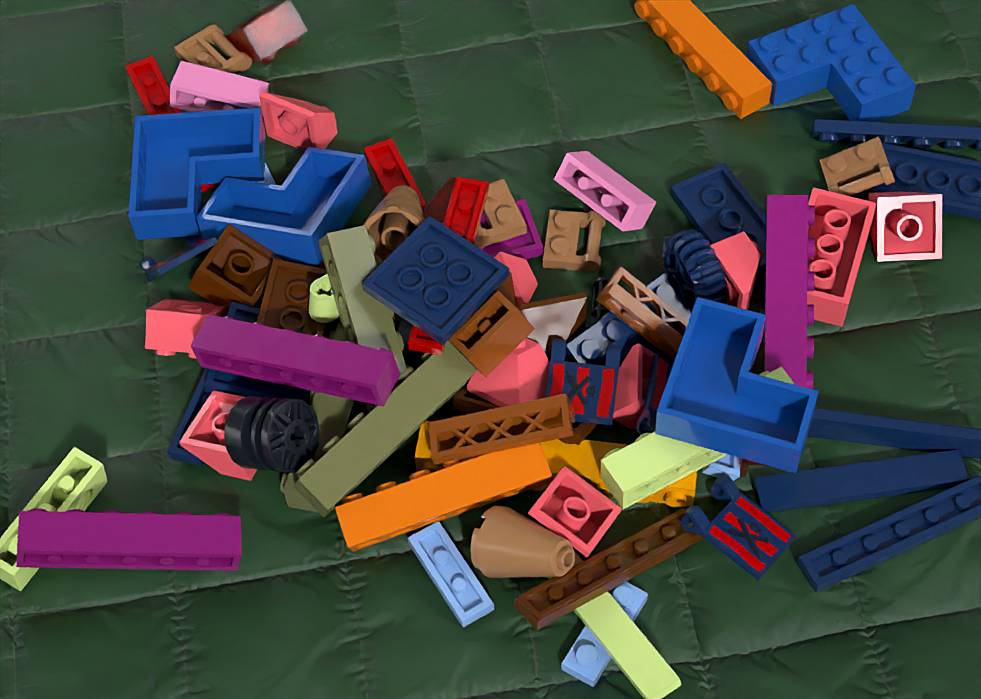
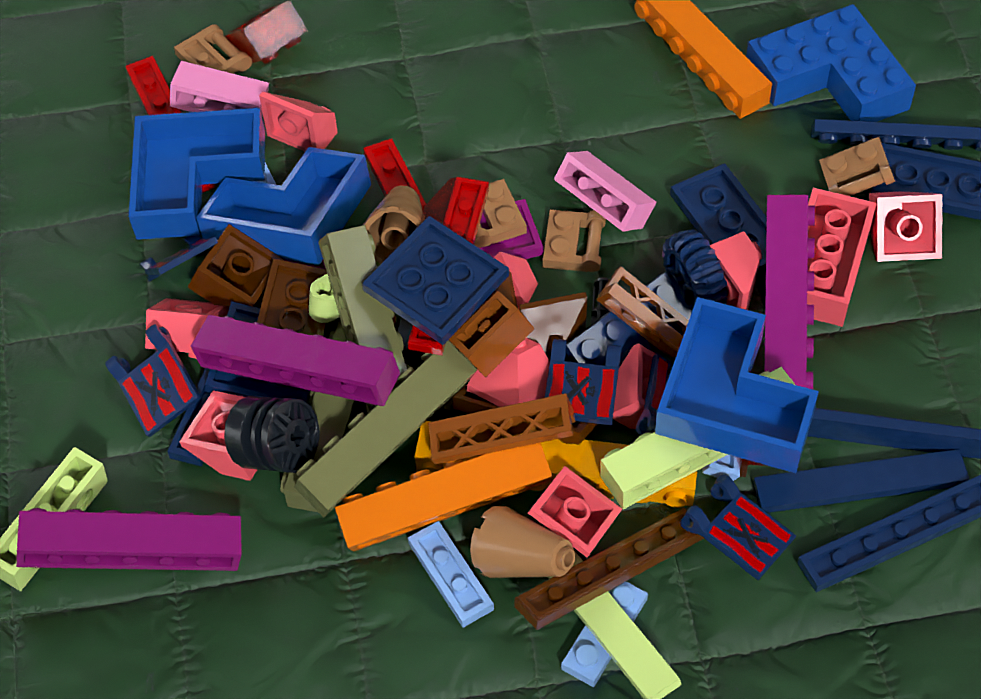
(158, 386): none -> dark blue flag

